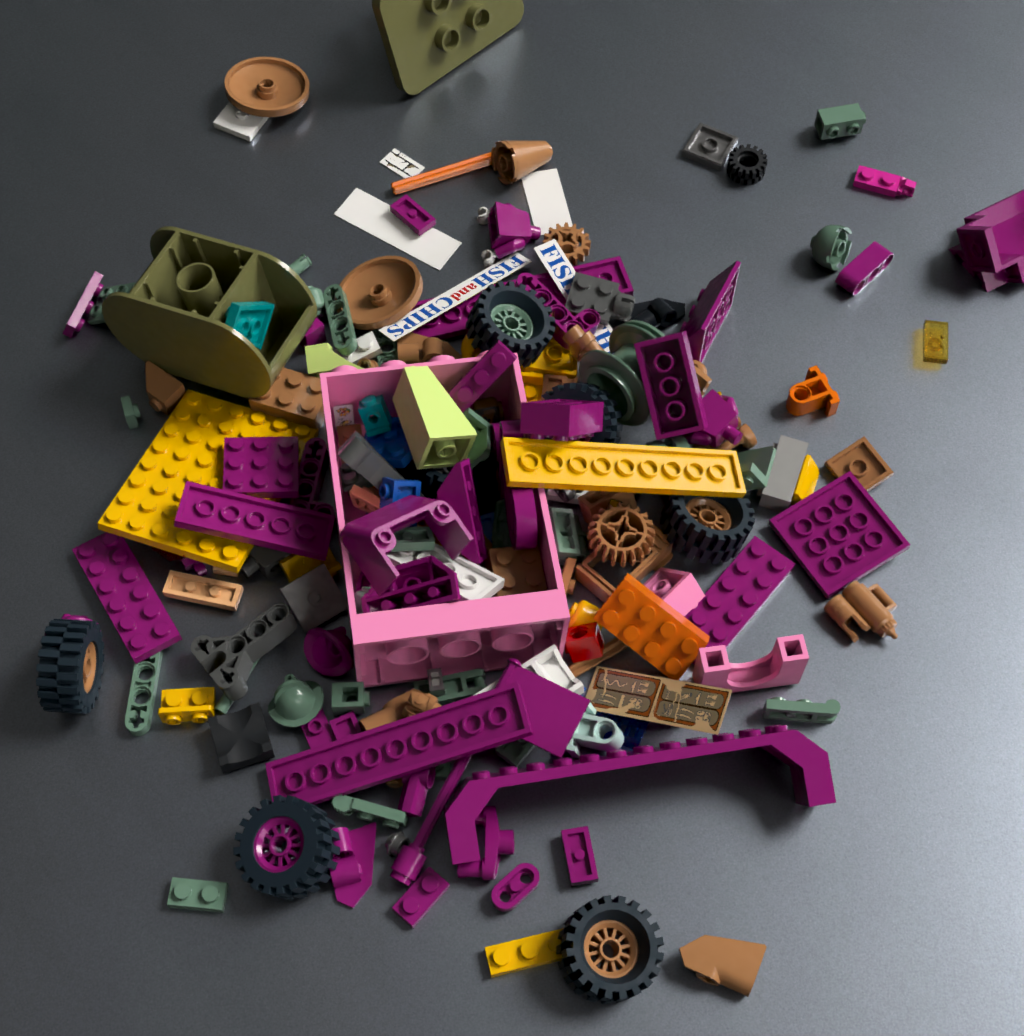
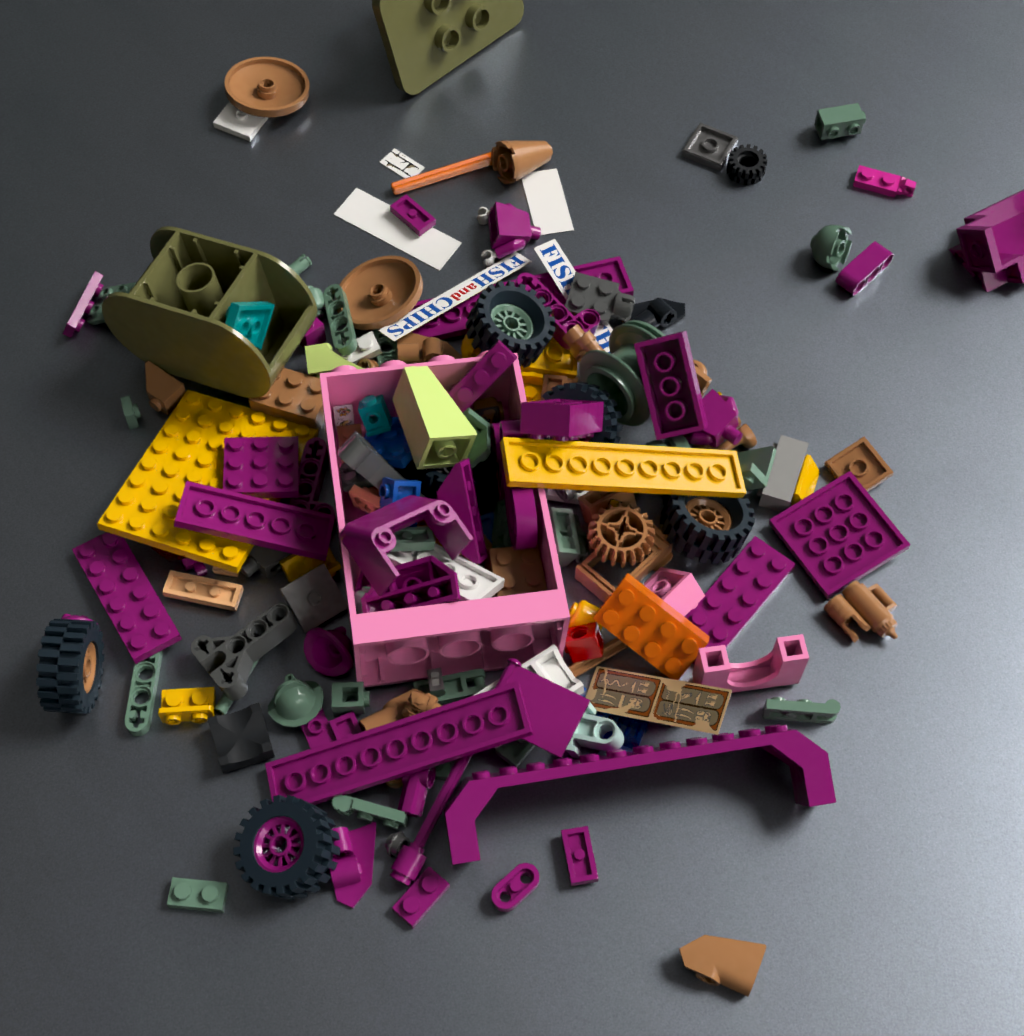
(497, 843): magenta connector -> none
(524, 953): yellow plate -> none
(568, 240): medium nougat gear -> none
(568, 575): medium nougat plate -> none
(639, 942): black wheel -> none
(710, 311): magenta slope -> none
(813, 395): orange pin -> none
(935, 342): clear yellow plate -> none

